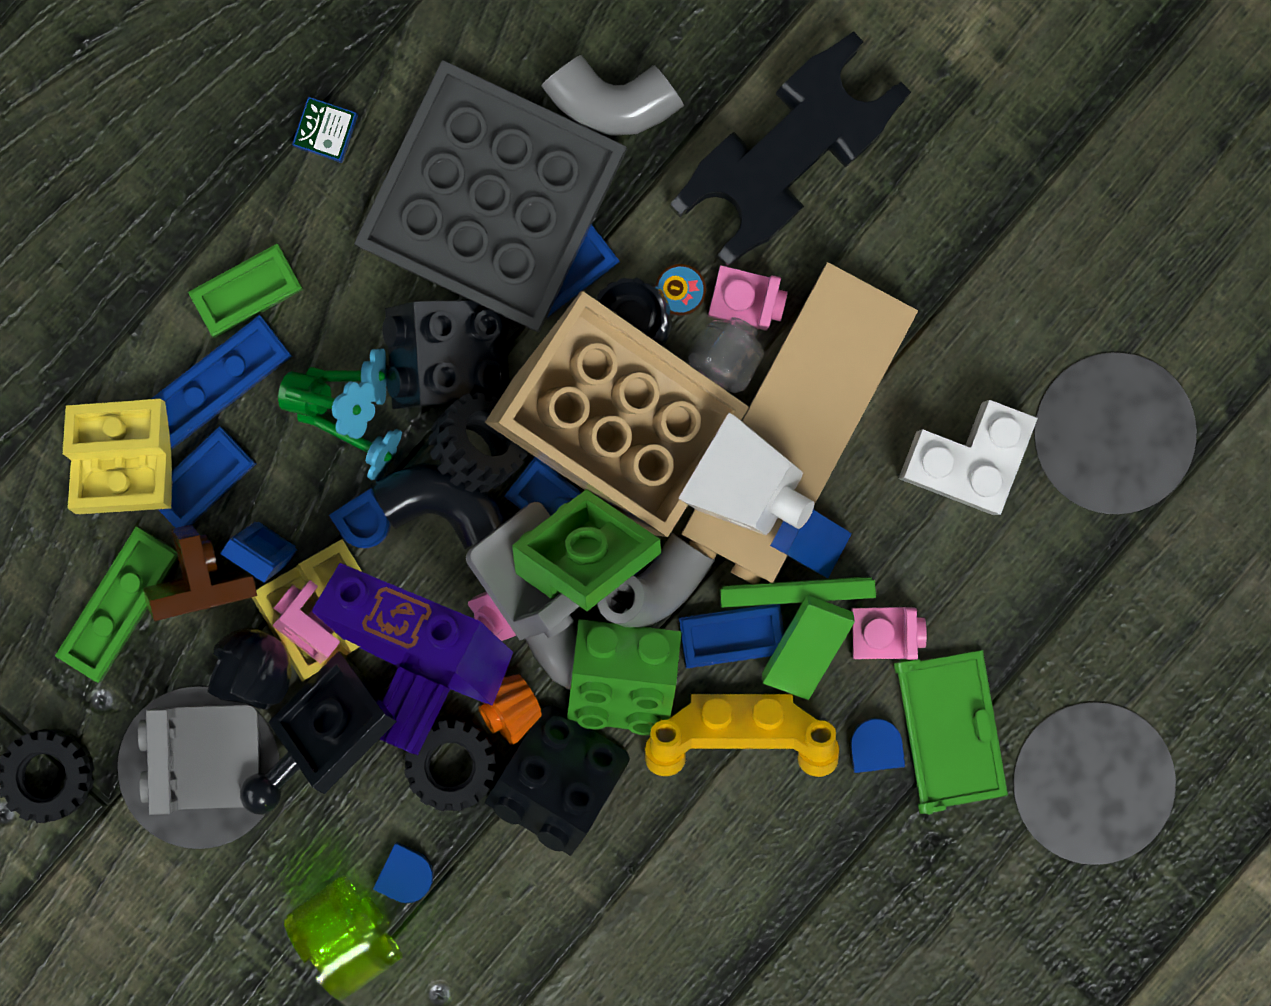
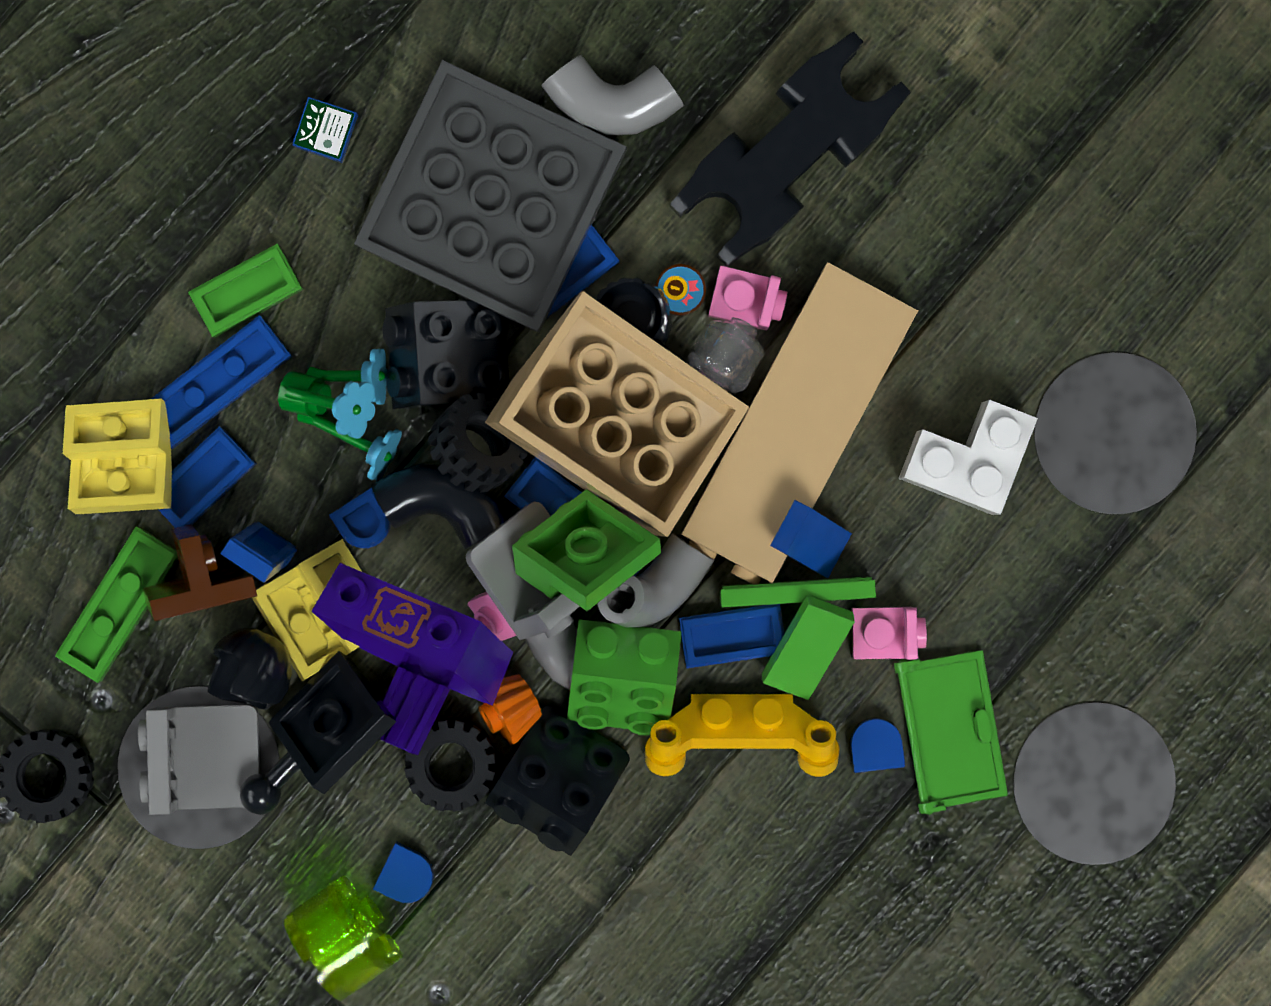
(304, 630): bright pink bracket -> none
(746, 481): white torso -> none

